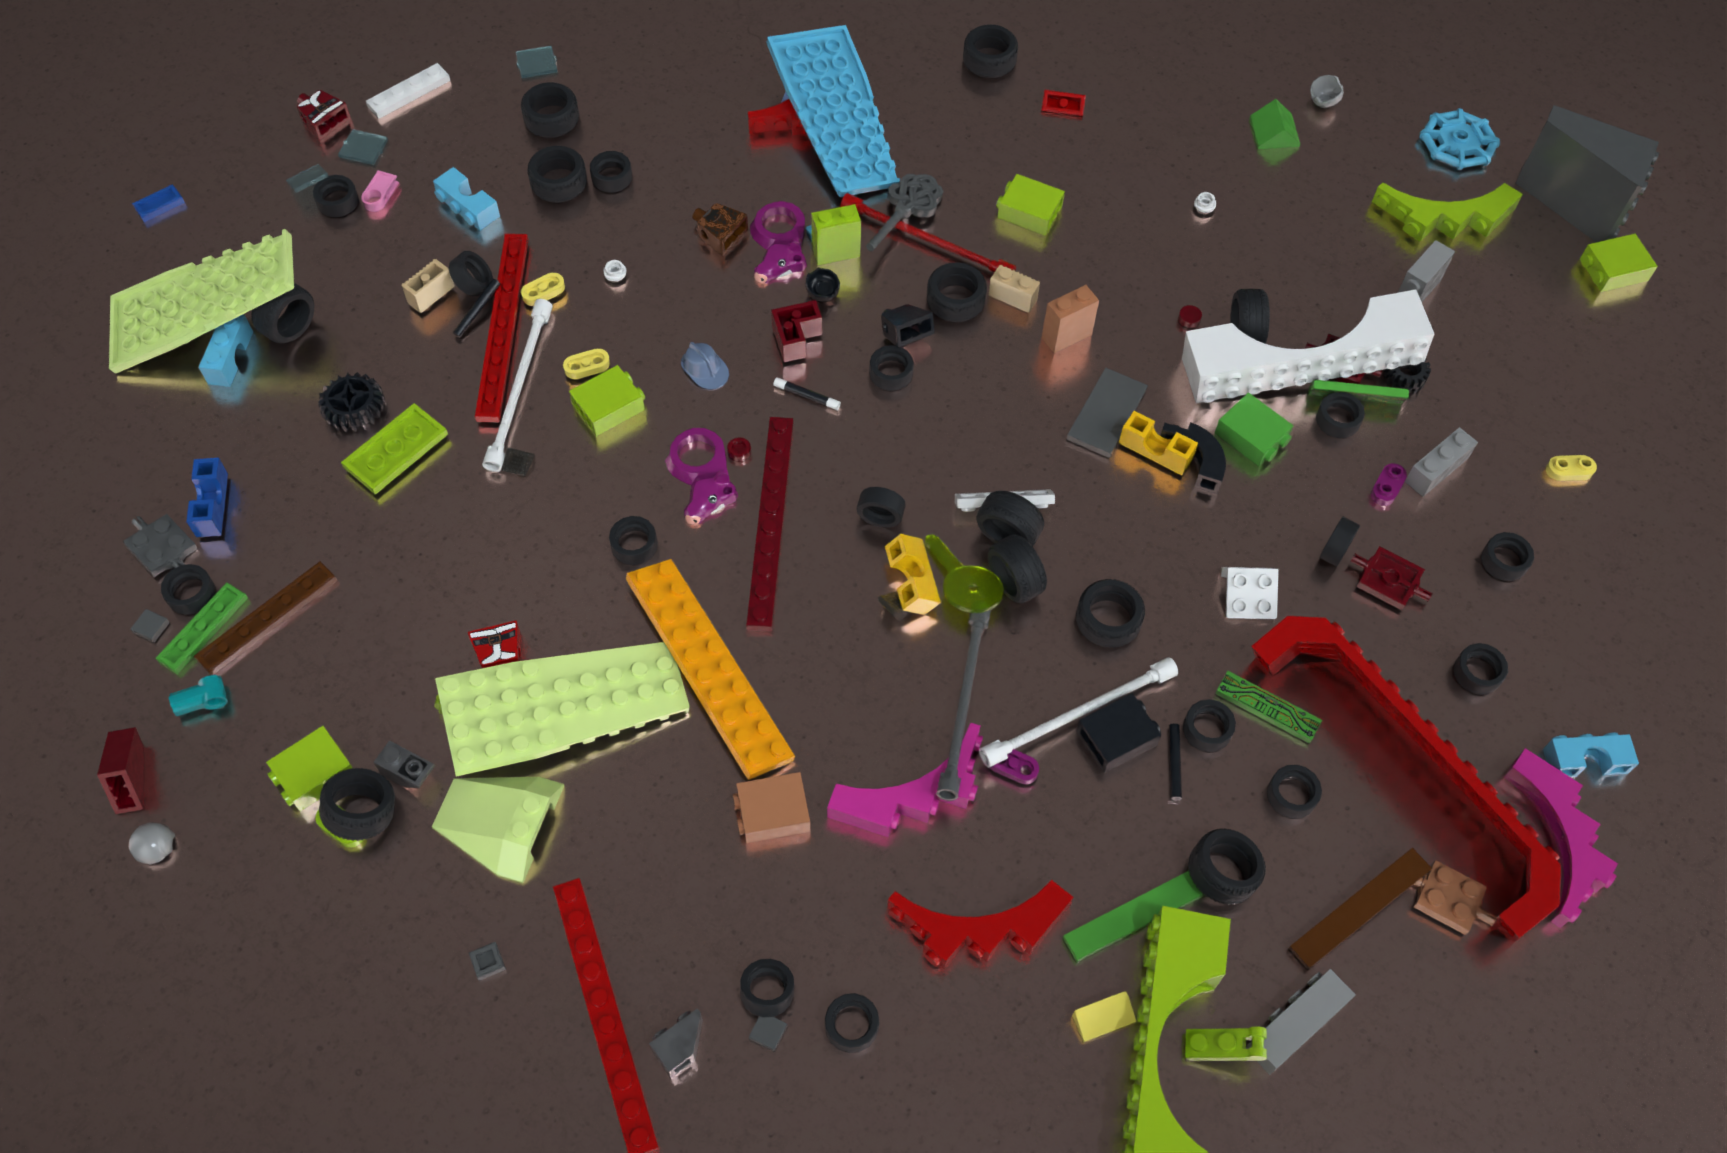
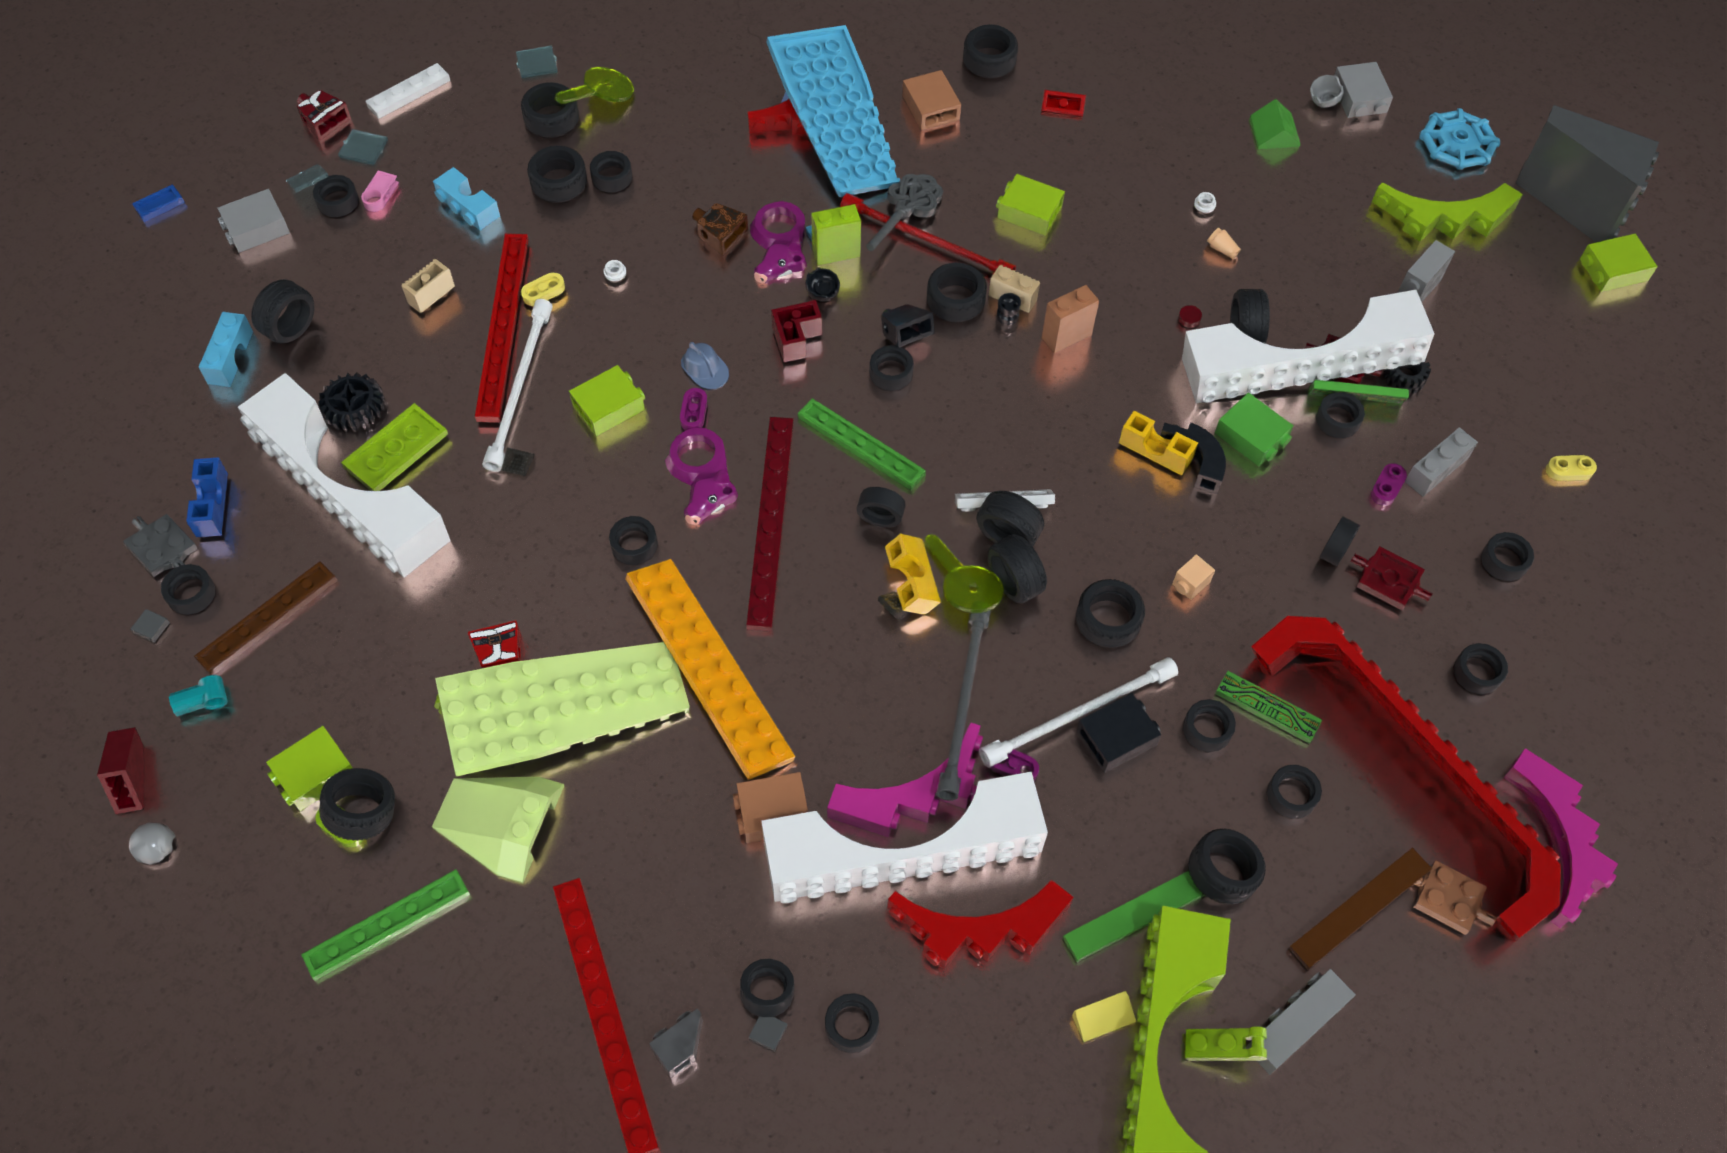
(196, 299): yellowish green wing -> none
(201, 628): bright green tile -> none
(252, 220): none -> light grey brick
(384, 925): none -> bright green tile
(392, 522): none -> white arch
(402, 766): flat silver slope -> none
(463, 279): black tyre -> none
(476, 308): black bar -> none
(487, 961): dark grey tile -> none
(586, 363): light yellow plate -> none
(596, 83): none -> clear neon green piece
(691, 411): none -> magenta plate
(739, 449): dark red tile -> none
(806, 393): black bar -> none
(815, 859): none -> white arch
(861, 444): none -> bright green tile
(931, 100): none -> nougat brick
(1008, 309): none -> black wheel
(1106, 412): dark grey tile -> none
(1175, 762): black bar -> none
(1193, 577): none -> light nougat brick
(1223, 243): none -> light nougat cone
(1251, 592): white bracket -> none
(1363, 90): none -> light grey brick
(1611, 751): medium azure arch -> none

